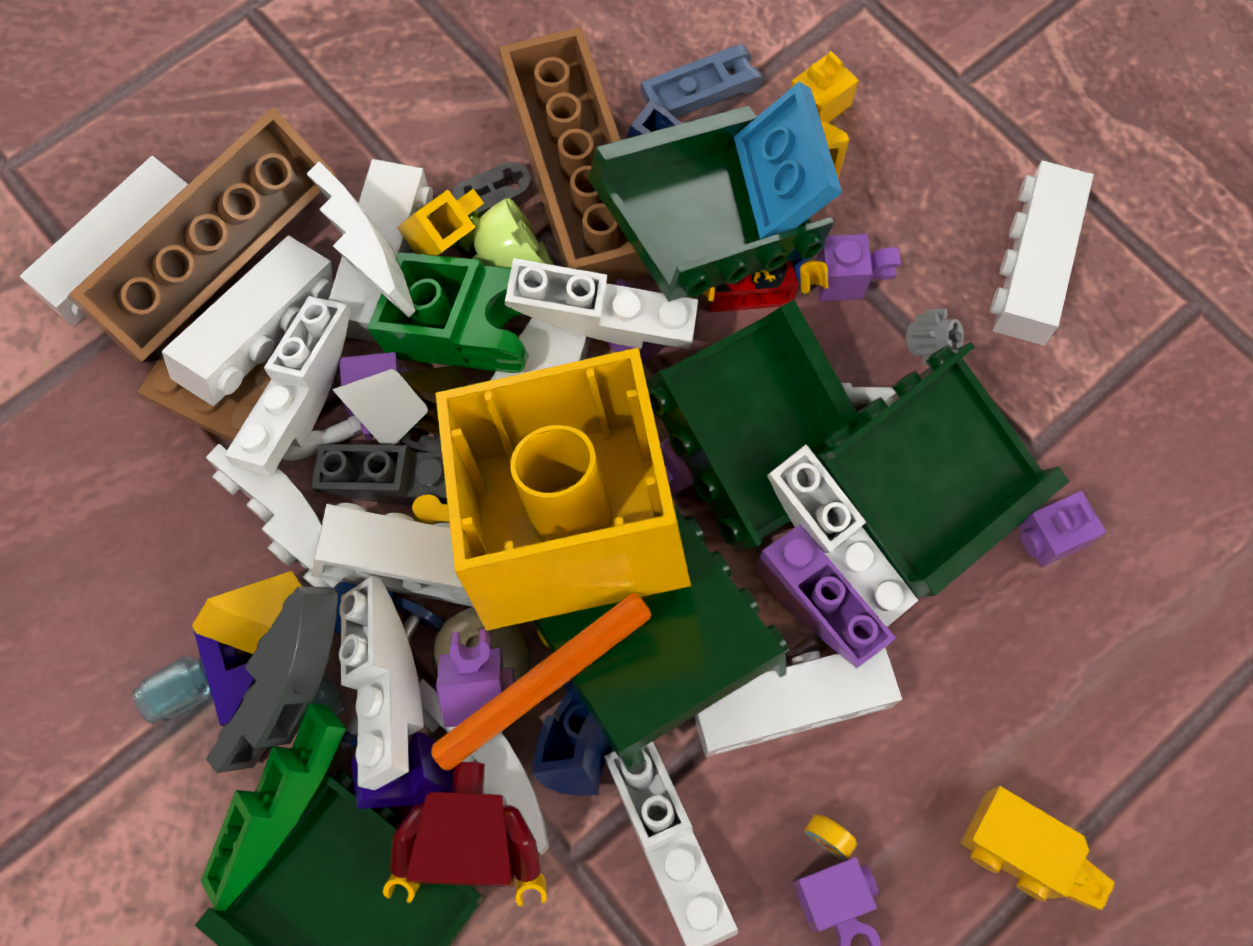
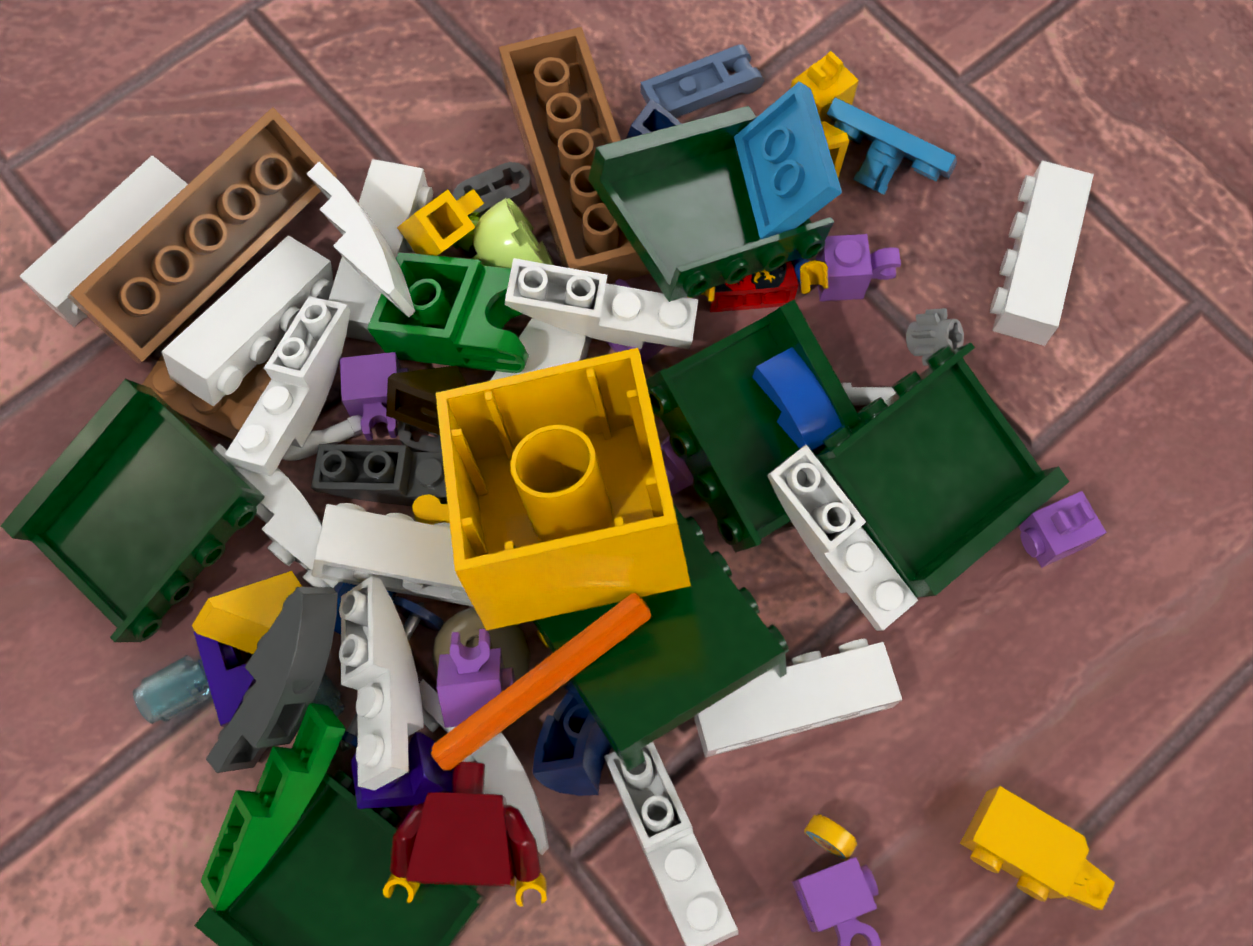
(135, 510): none -> dark green panel
(384, 405): white sticker -> none
(804, 405): none -> blue slope
(822, 597): medium lavender slope -> none
(888, 148): none -> dark azure plate

